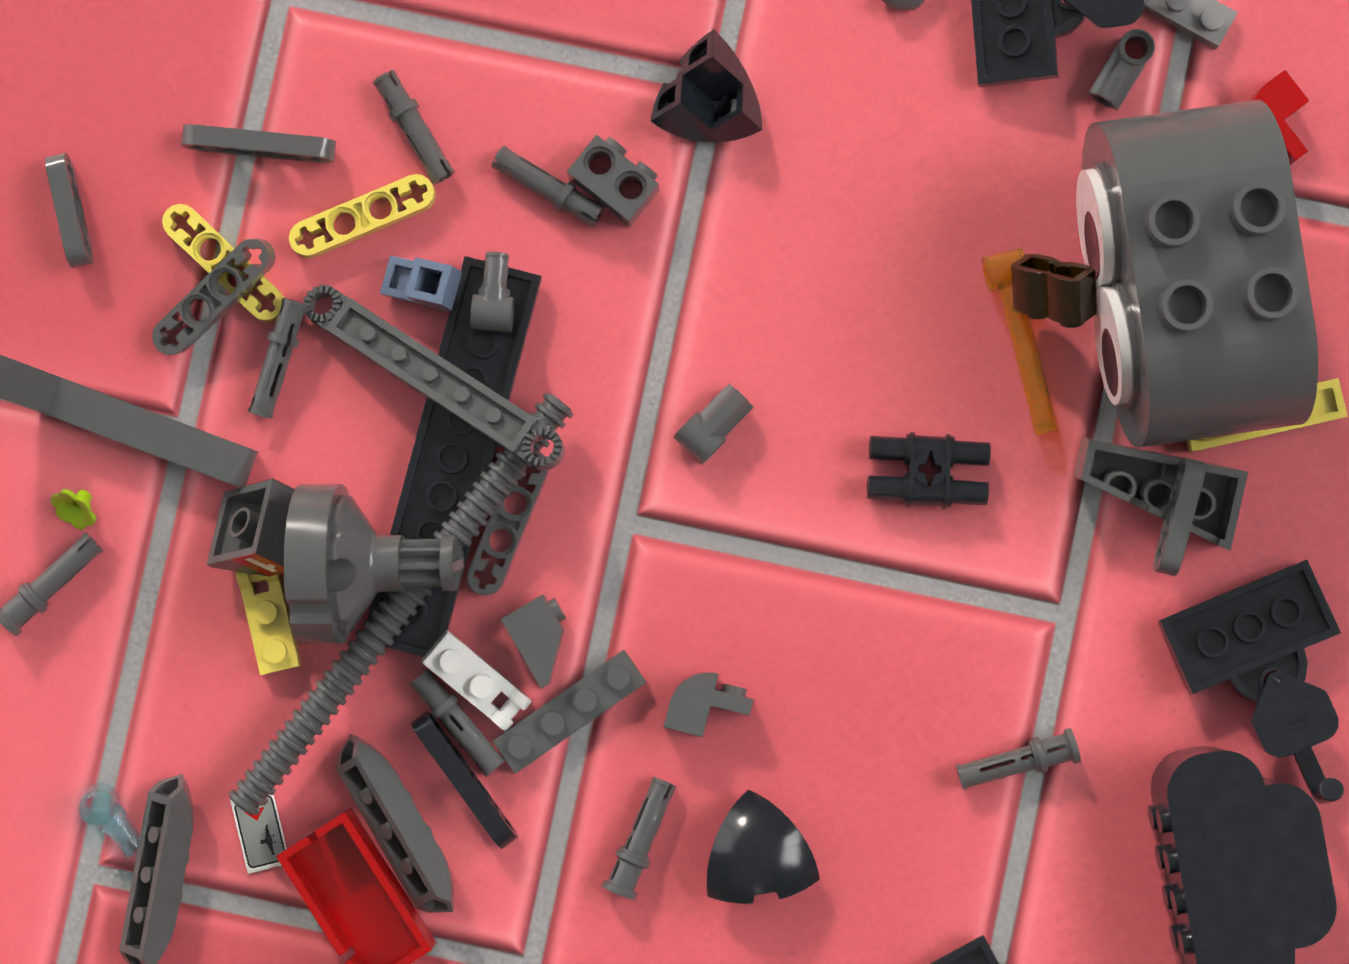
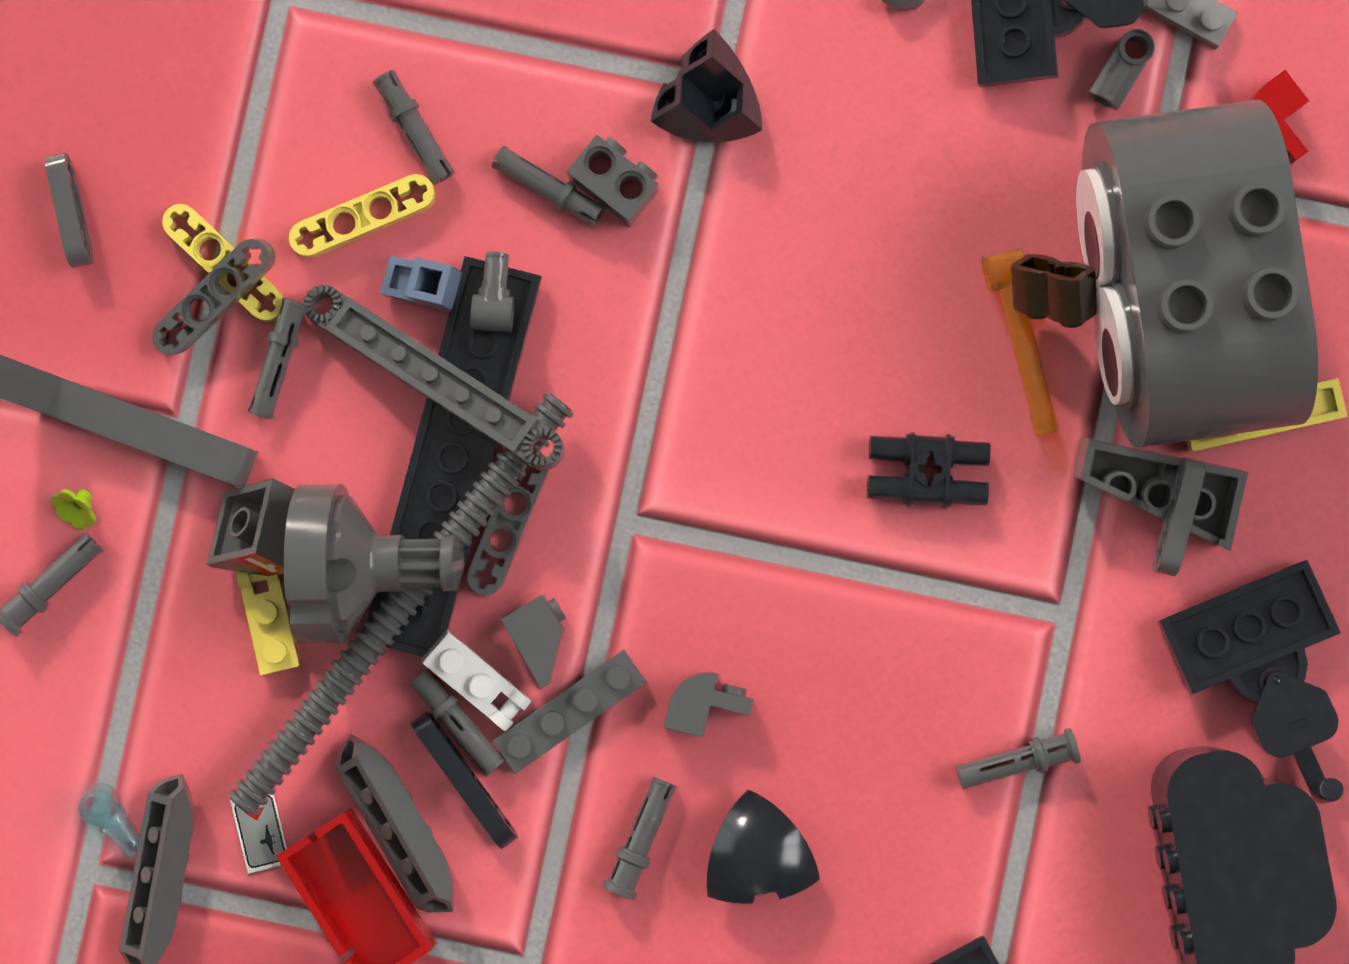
(258, 143): dark grey beam -> none
(708, 429): dark grey piece -> none

